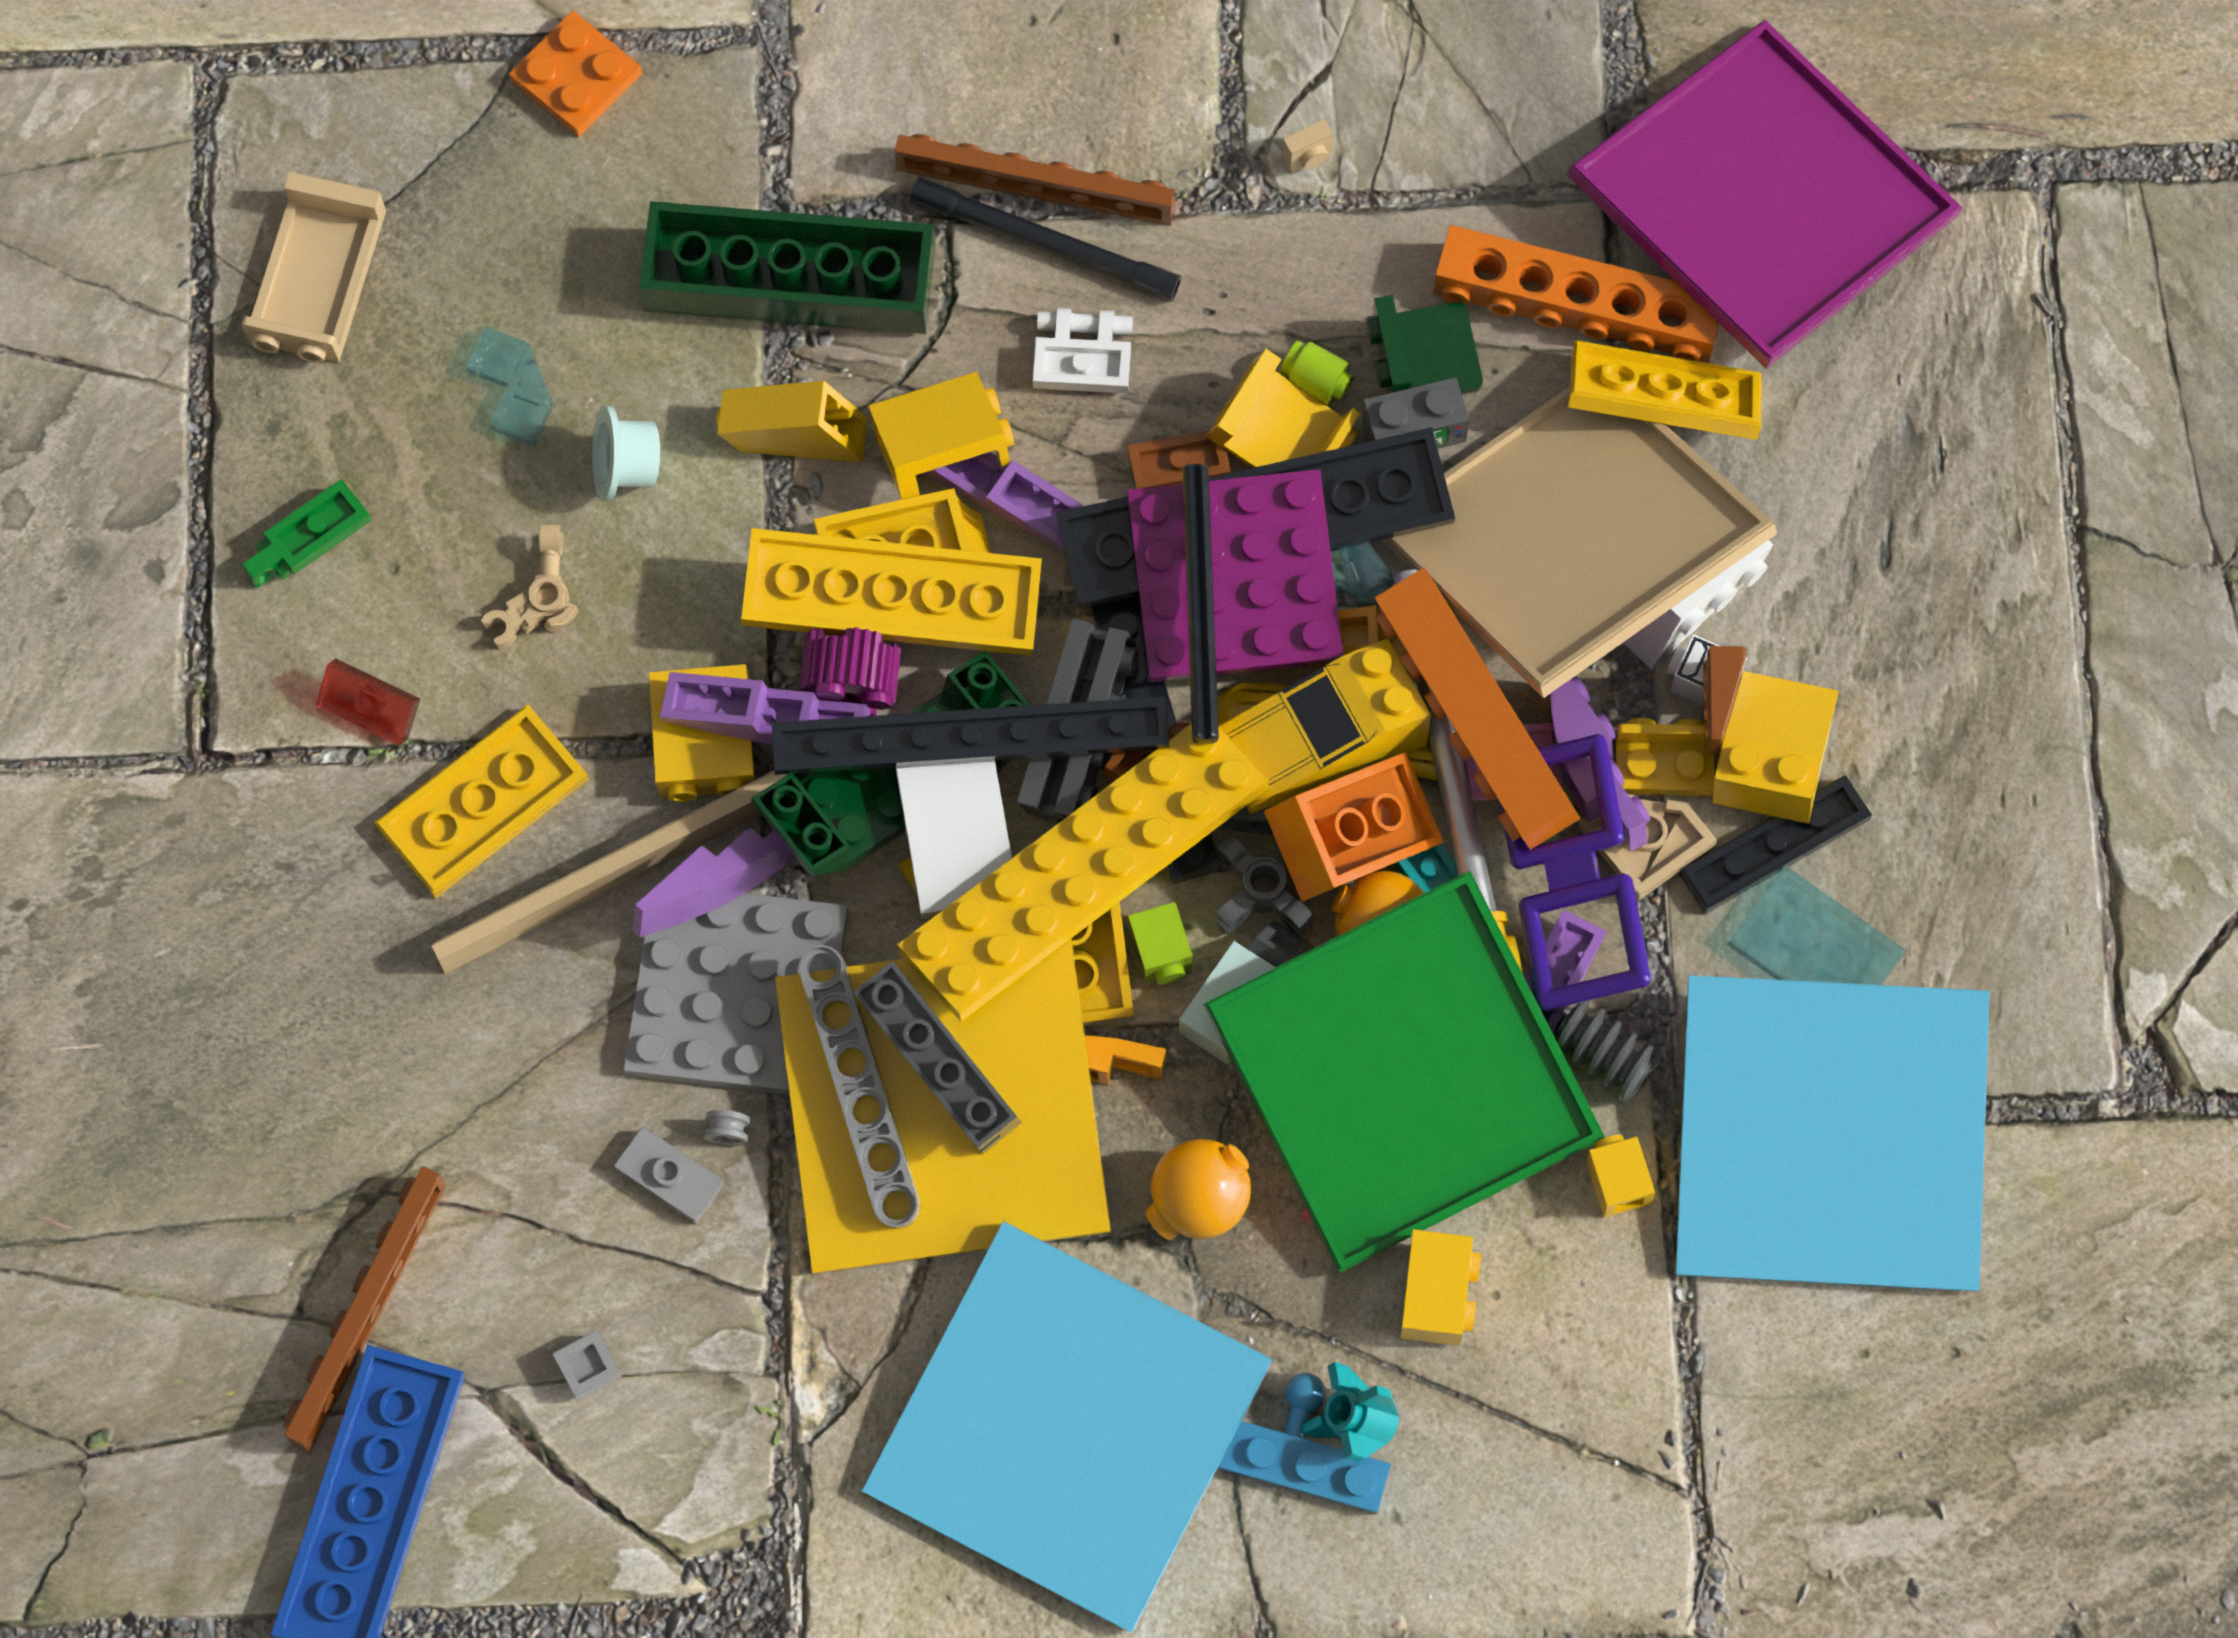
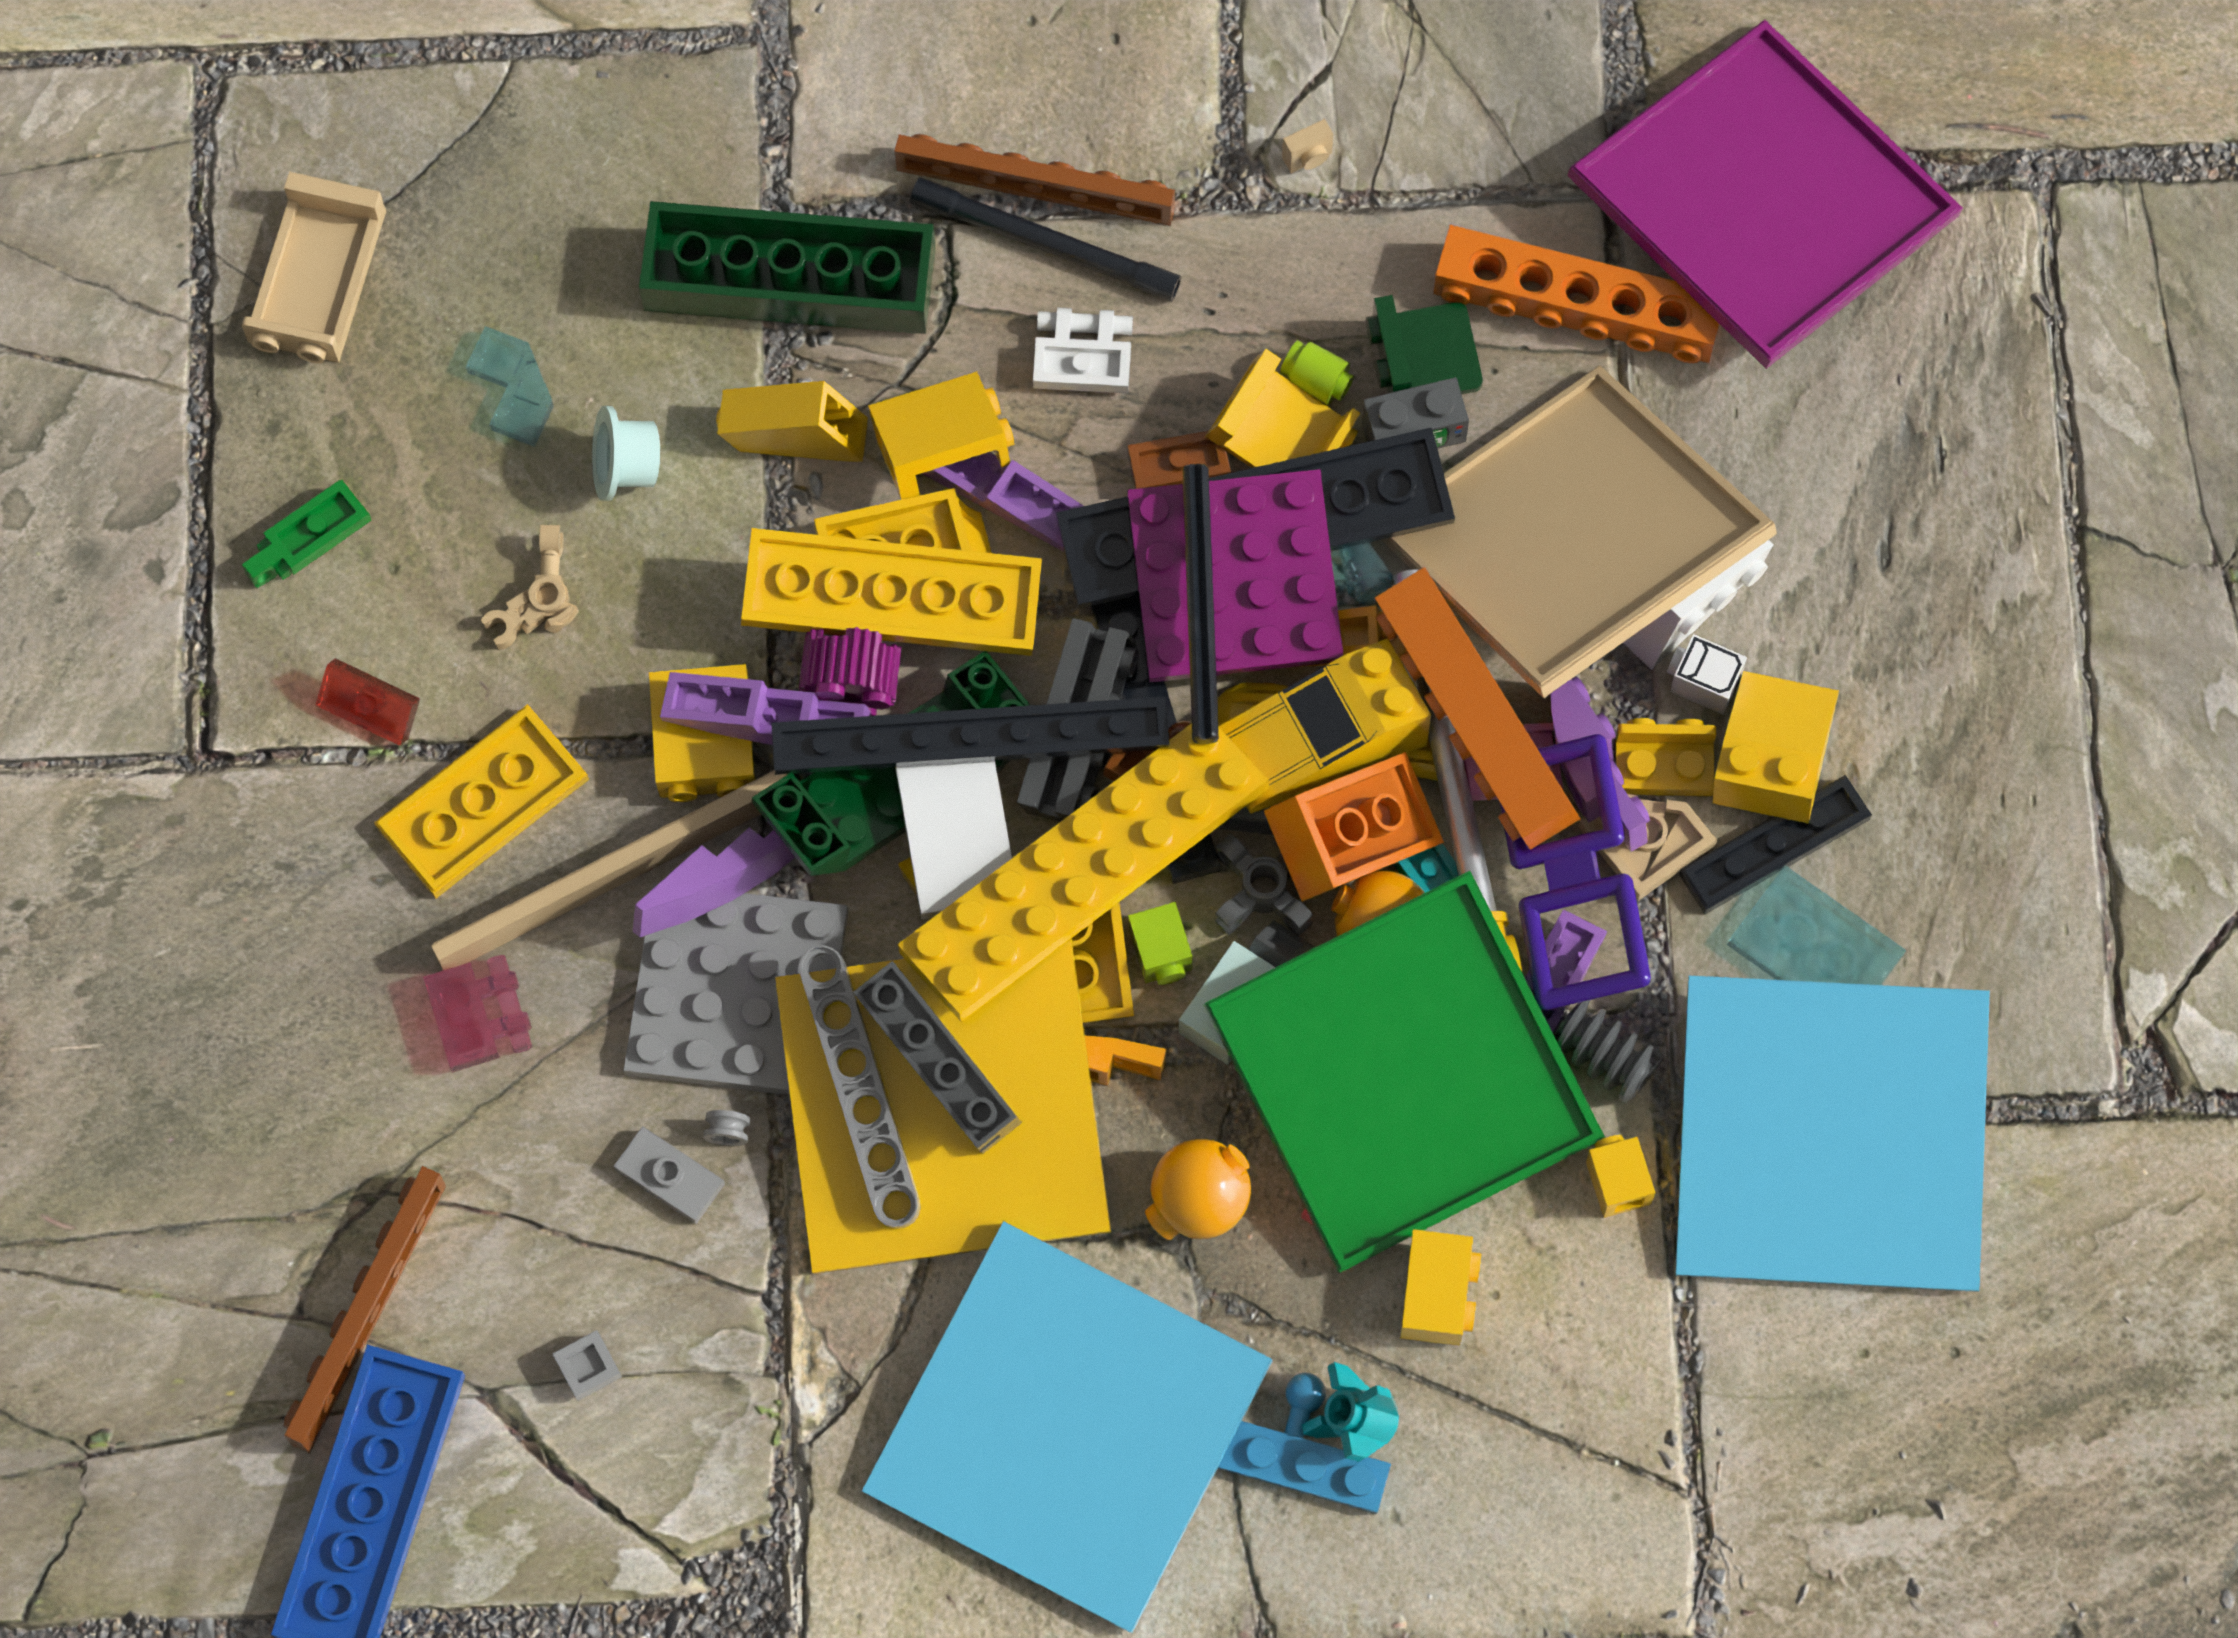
(463, 1018): none -> clear pink plate
(575, 73): orange plate -> none
(1665, 390): yellow tile -> none
(1720, 682): dark orange slope -> none

